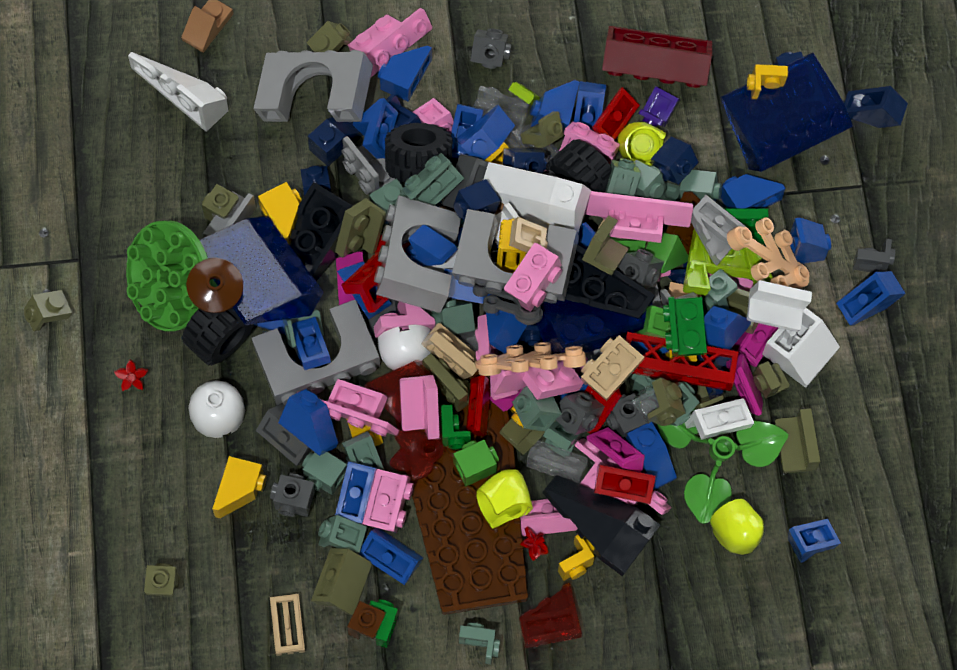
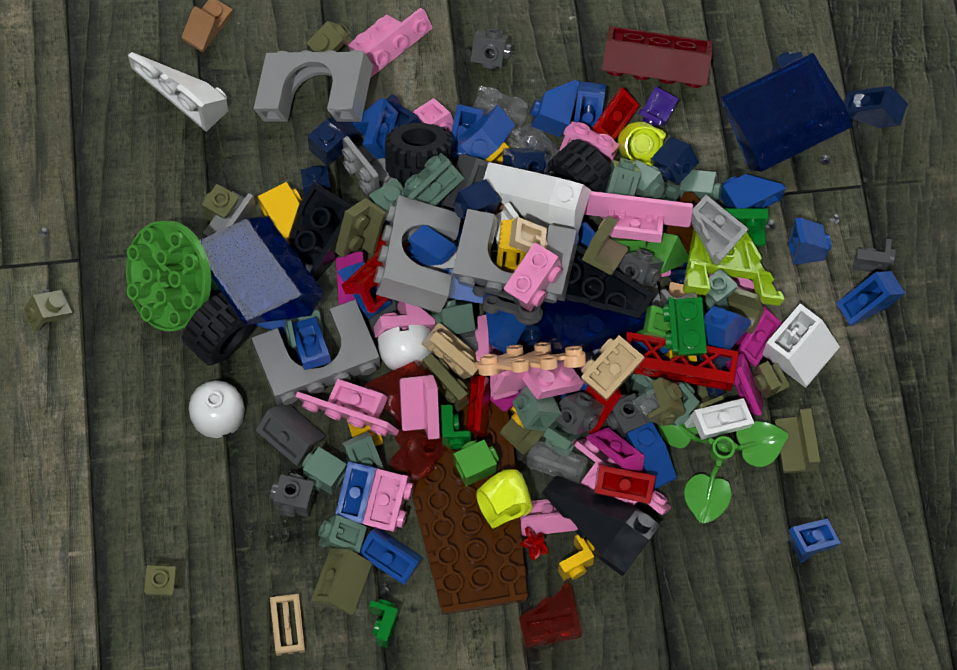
(131, 376): red plant -> none
(217, 298): reddish brown dish -> none
(238, 486): yellow slope -> none
(309, 421): blue slope -> none
(365, 621): reddish brown bracket -> none
(405, 72): blue slope -> none
(476, 635): sand green bracket -> none
(523, 93): lime tile -> none
(545, 132): olive bracket -> none
(737, 527): neon yellow piece -> none
(768, 76): yellow bracket -> none
(777, 305): white panel -> none
(795, 273): light nougat plant -> none

